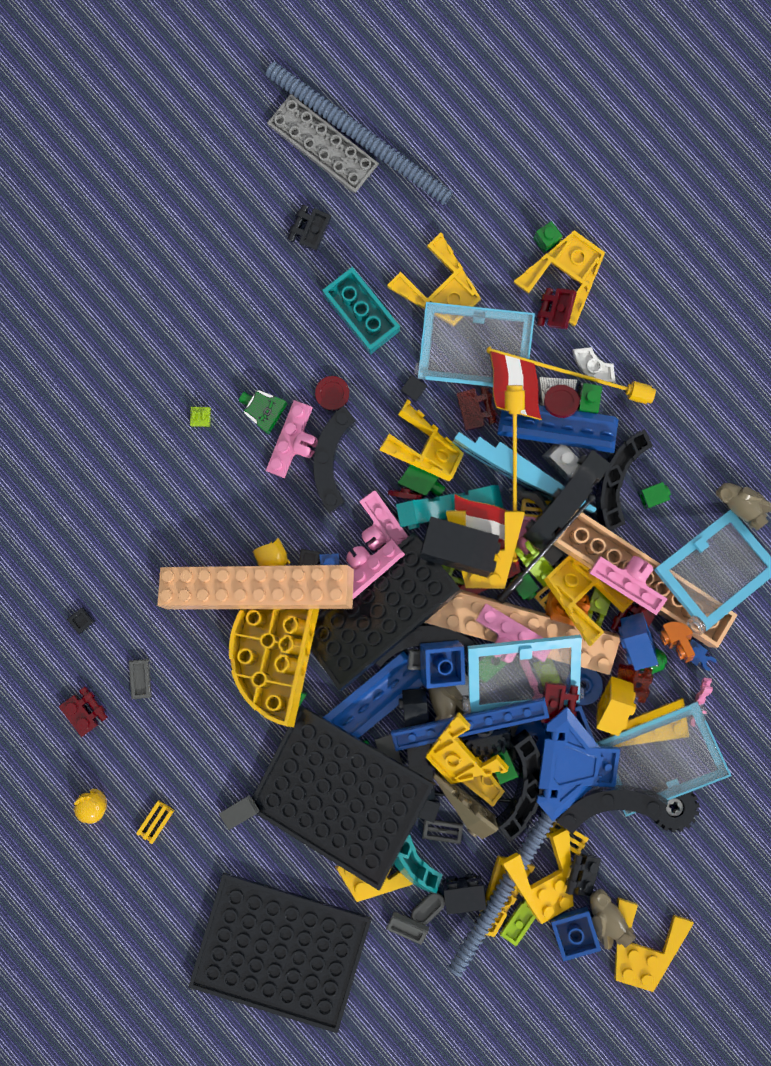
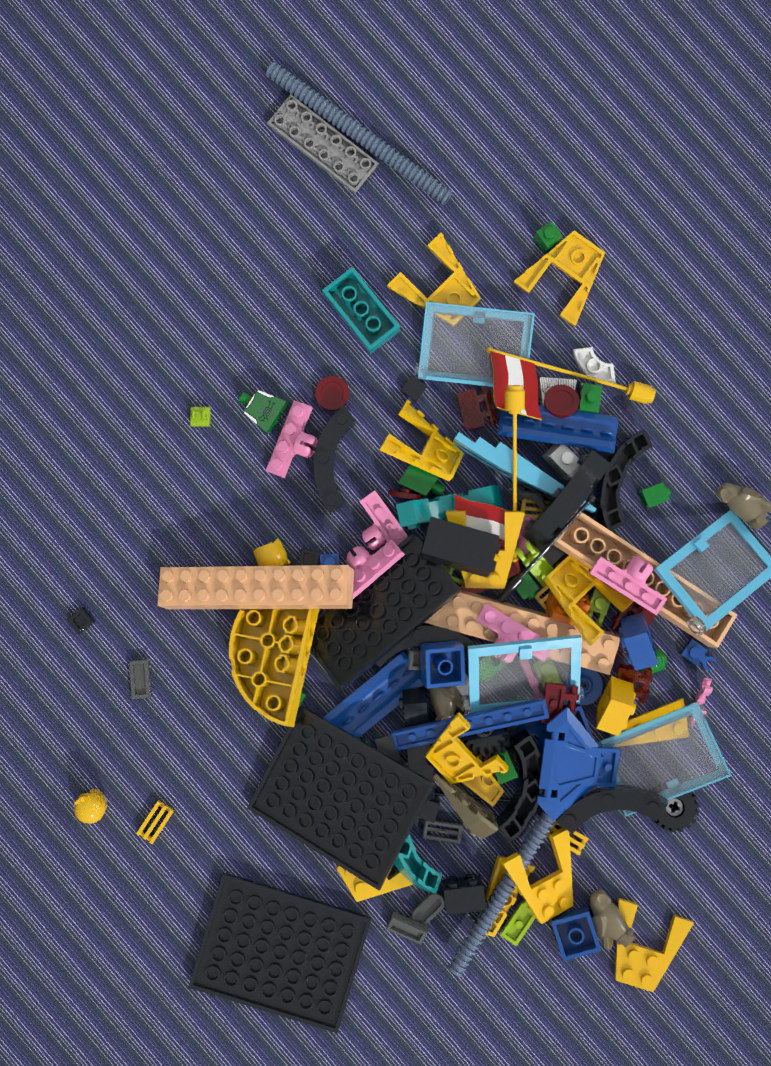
(78, 713): dark red plate -> none
(239, 812): dark grey tile -> none
(314, 230): black plate -> none
(561, 308): dark red plate -> none
(583, 874): black plate -> none
(678, 635): orange brick -> none

